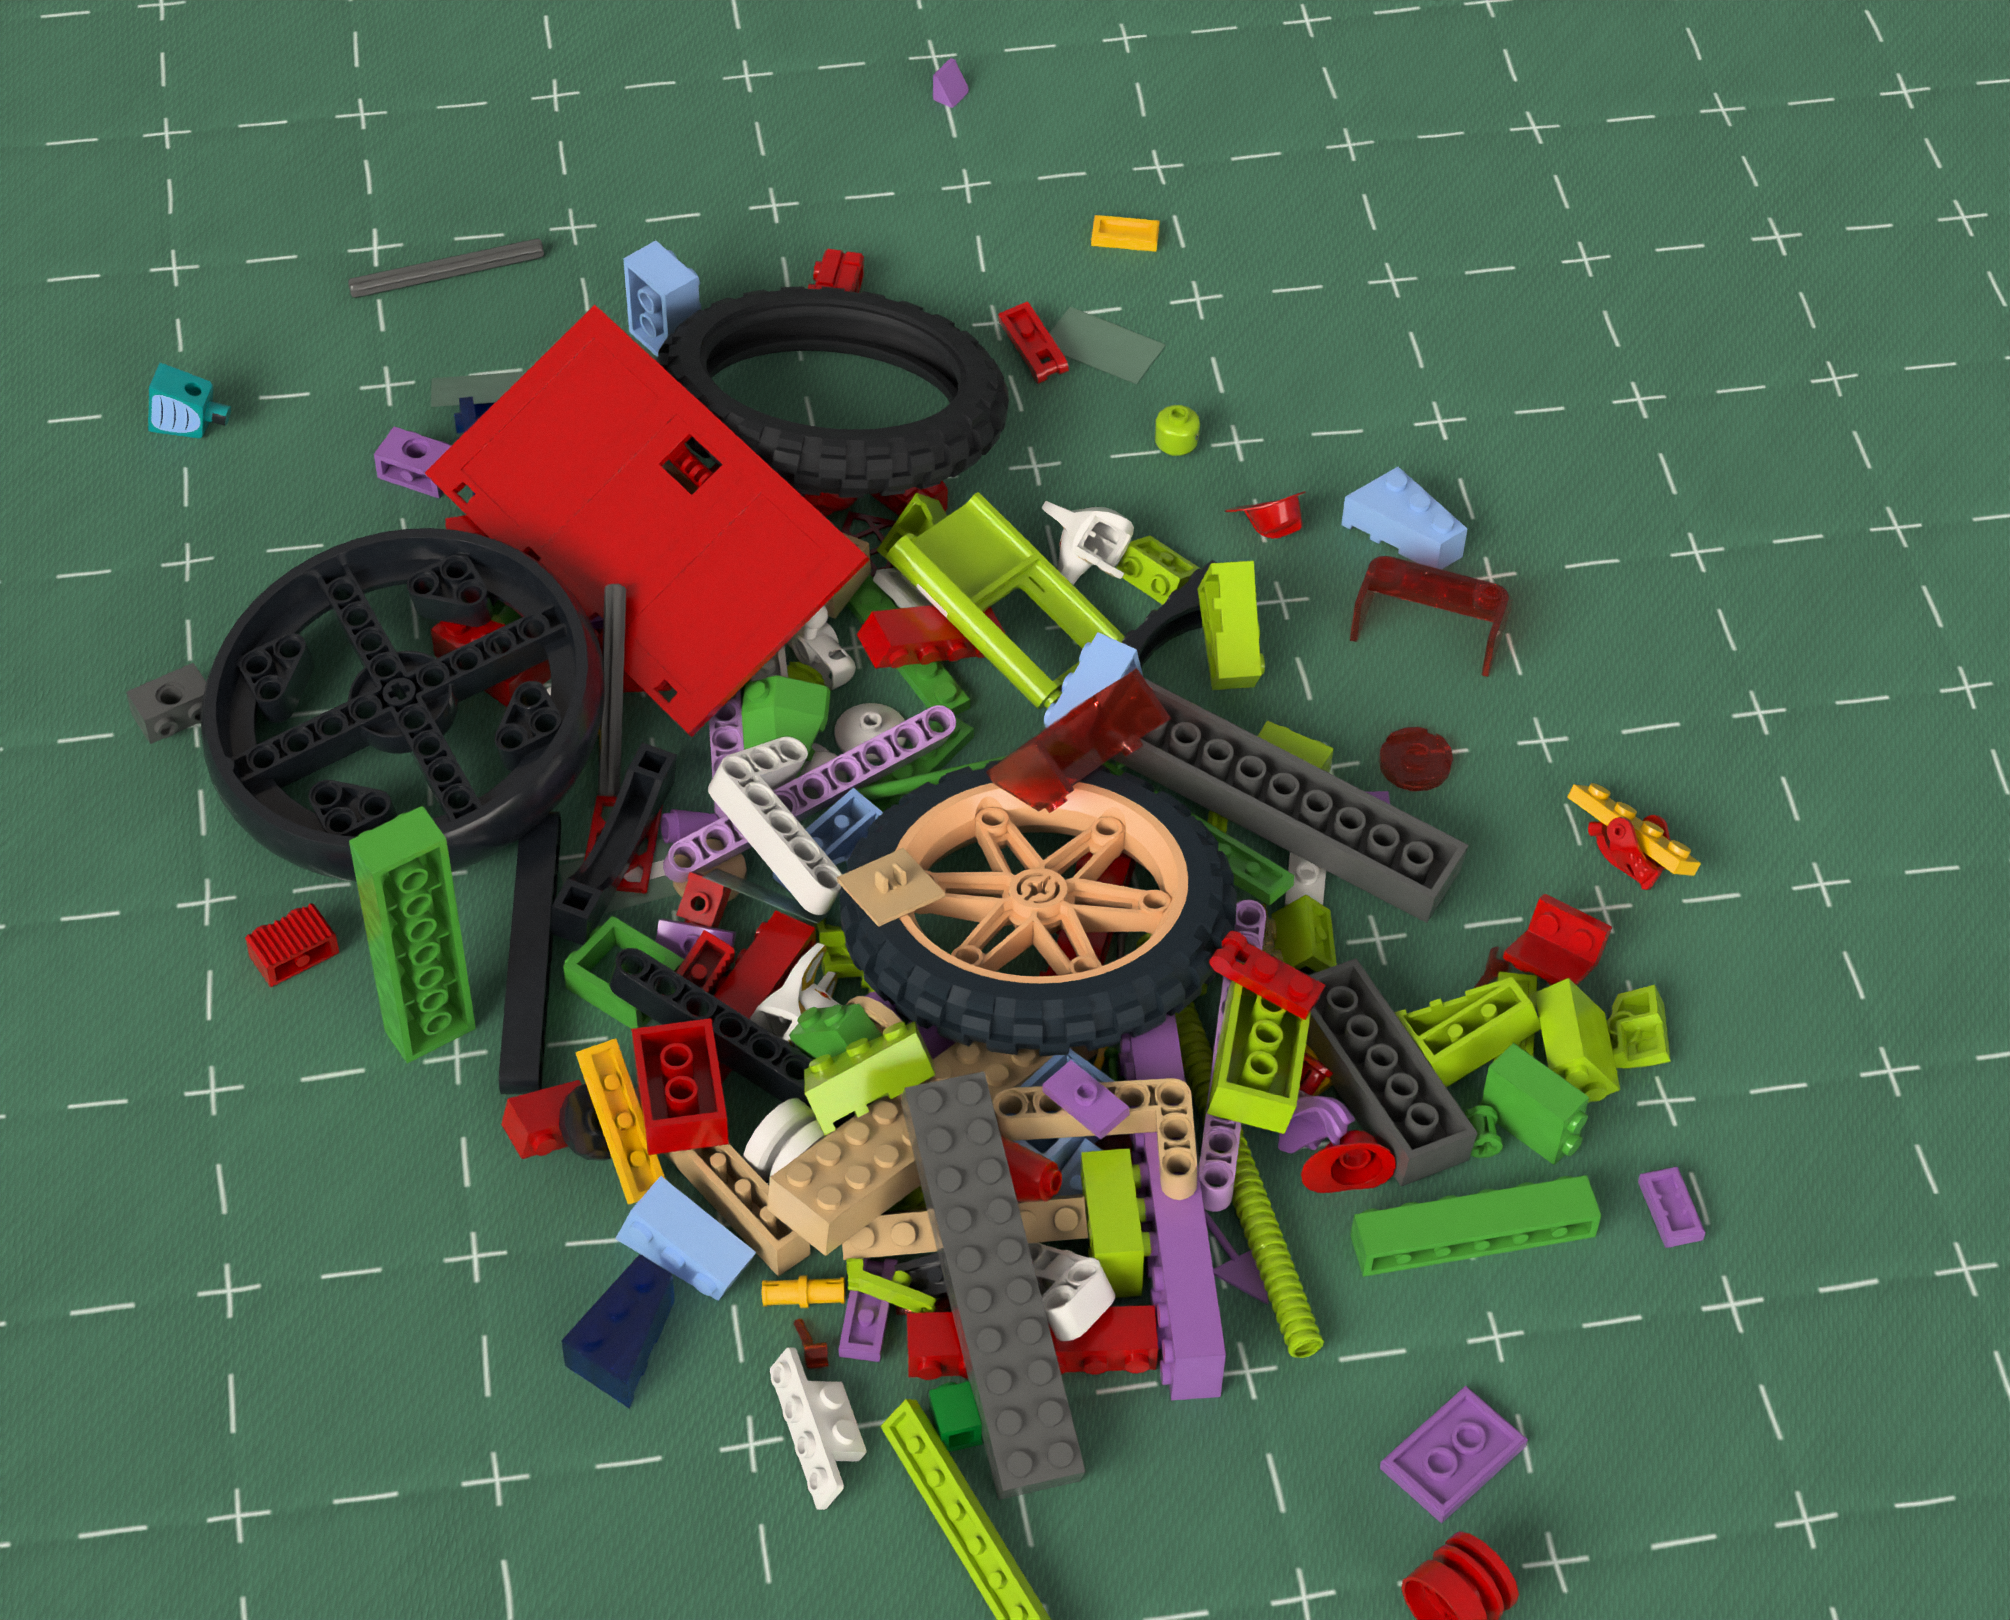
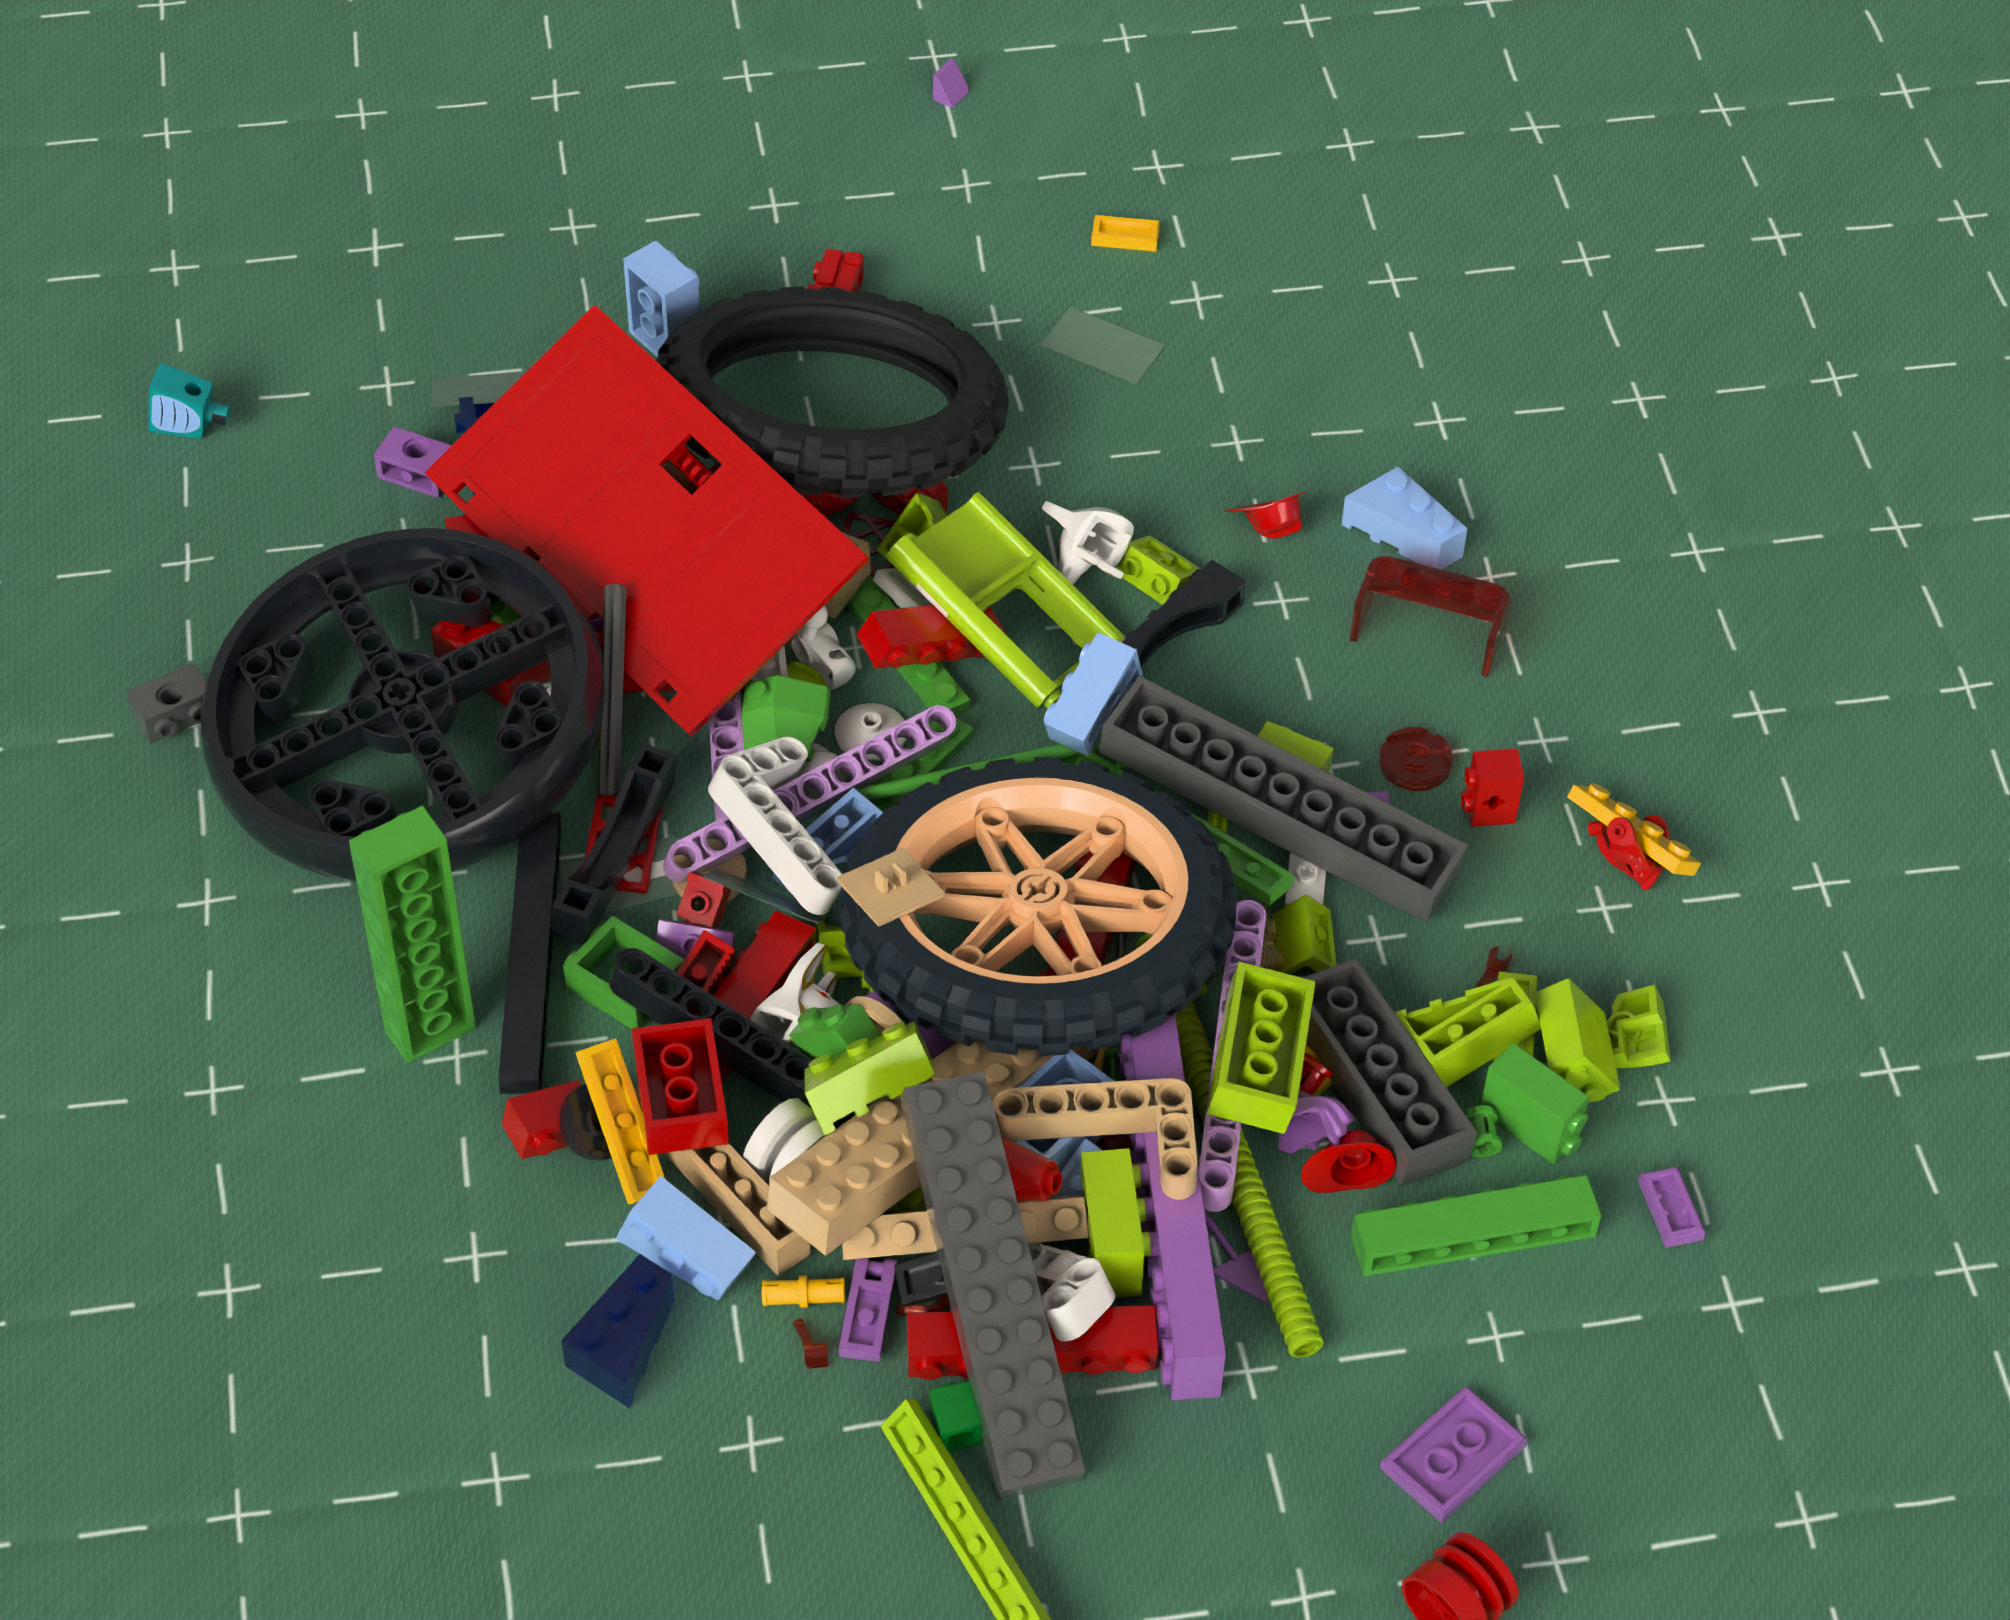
(291, 944): red brick -> none
(445, 268): dark grey axle -> none
(683, 823): medium lavender cone -> none
(819, 1426): white bracket -> none
(893, 1291): lime piece -> none
(1033, 341): red plate -> none
(1080, 742): clear red windscreen -> none
(1085, 1099): medium lavender plate -> none
(1177, 430): lime head -> none
(1231, 625): lime wedge -> none
(1266, 975): red plate -> none
(1493, 787): none -> red brick
(1559, 943): red bracket -> none

